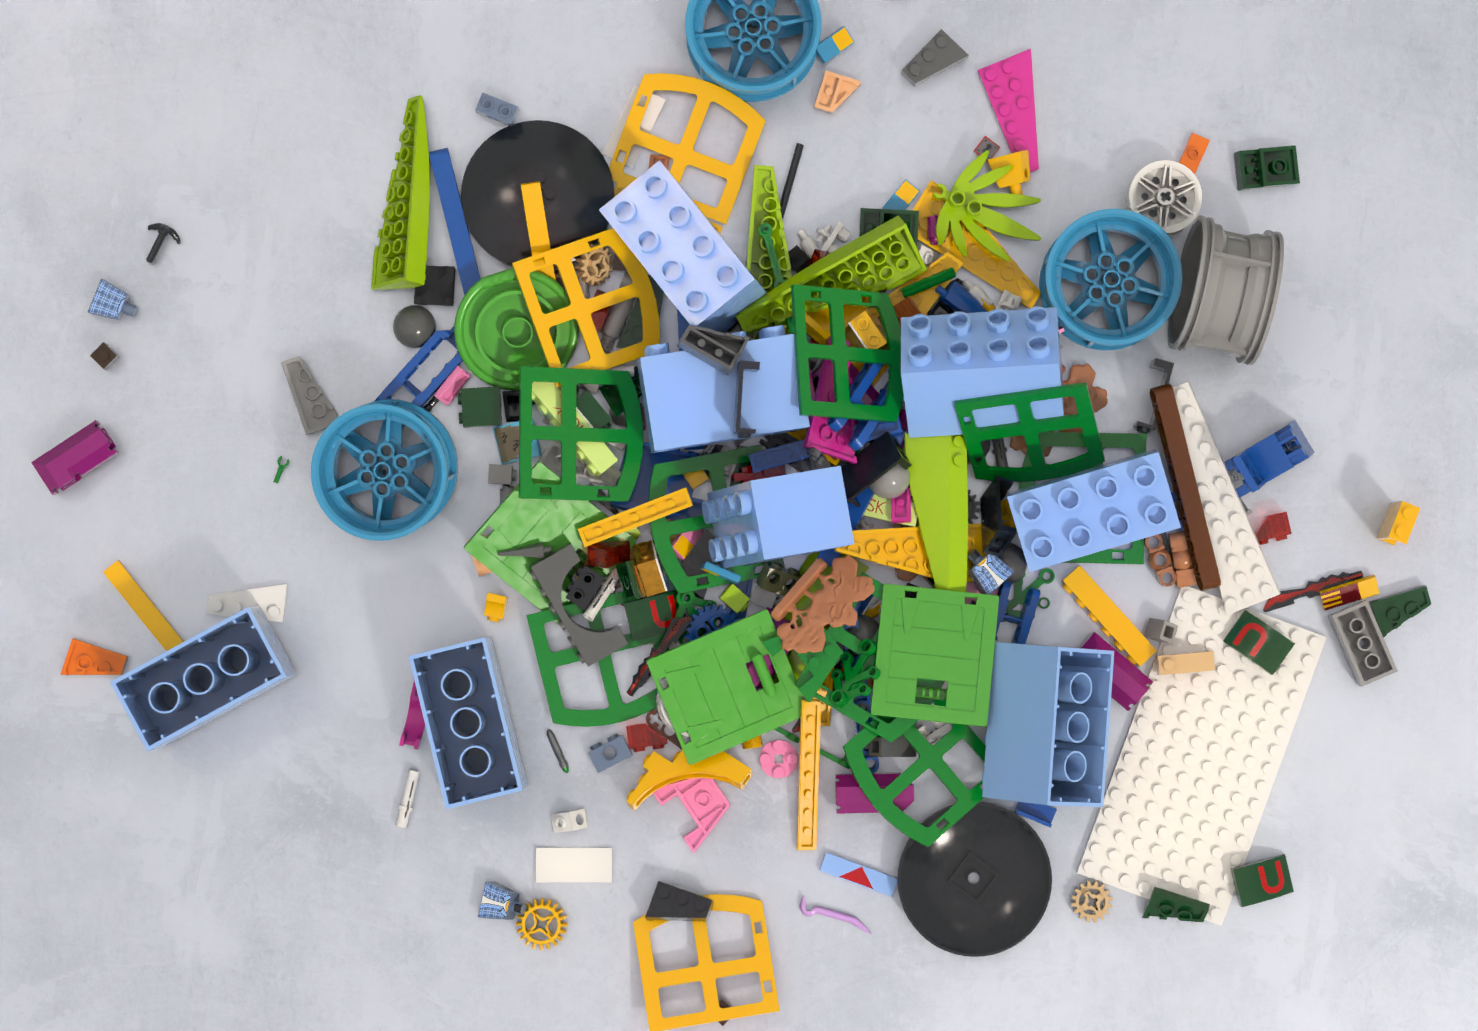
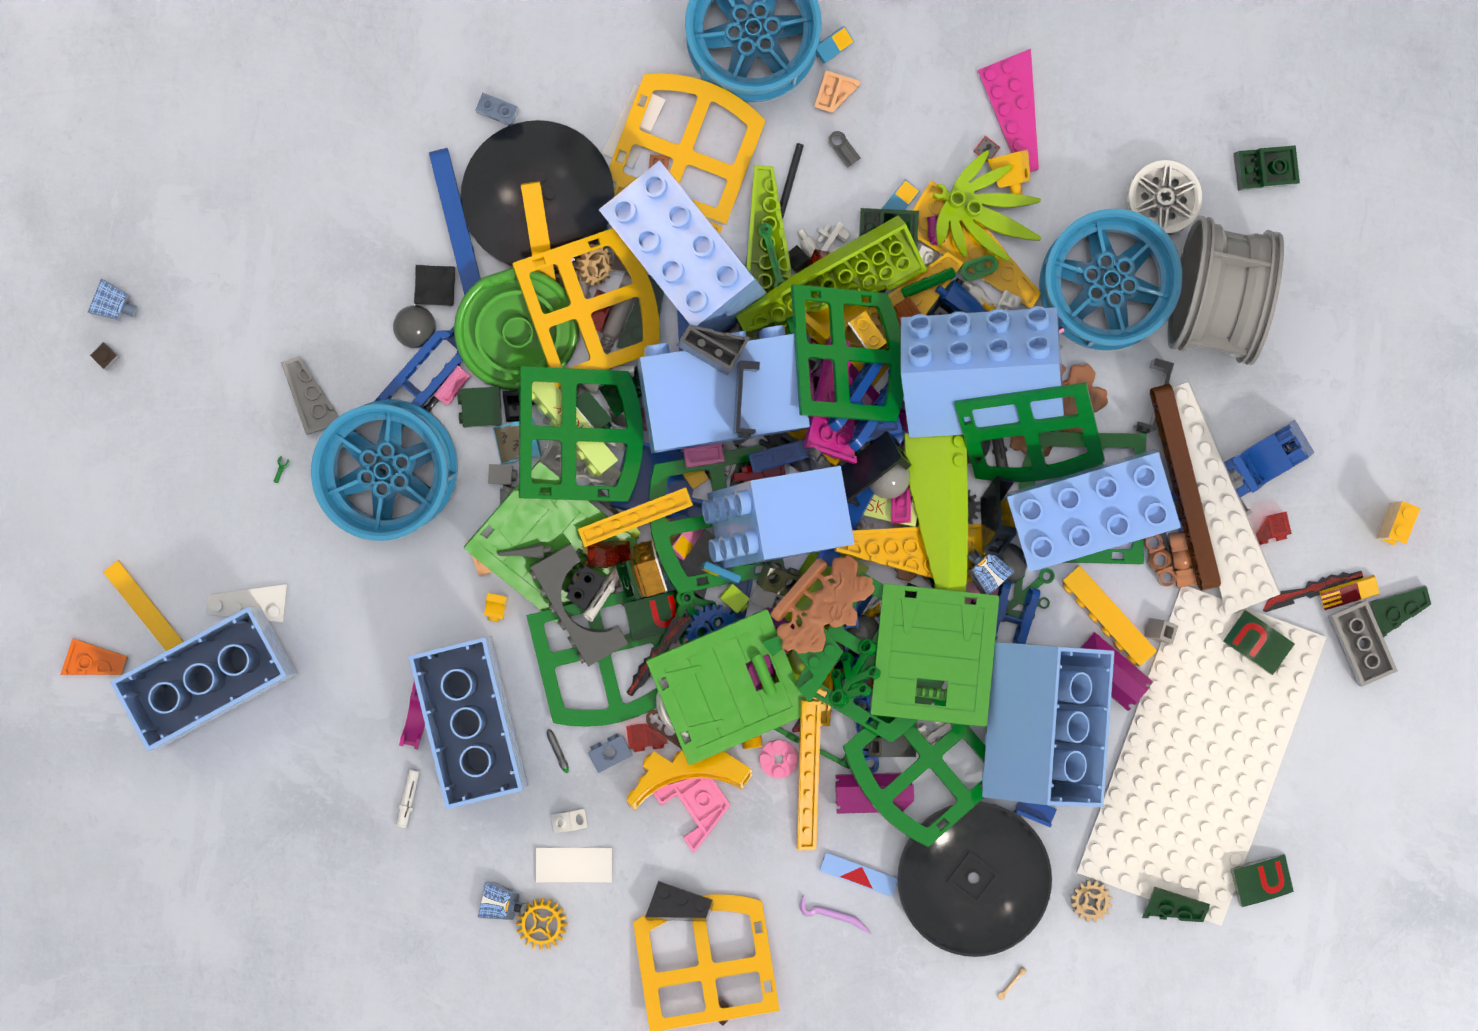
(75, 457): magenta brick -> none
(163, 231): black piece -> none
(402, 248): lime wedge -> none
(703, 455): none -> bright pink tile
(844, 150): none -> dark grey piece
(933, 59): dark grey wedge -> none
(979, 268): none -> green plate
(1022, 971): none -> tan hinge
(1185, 663): tan slope -> none
(1194, 152): orange plate -> none

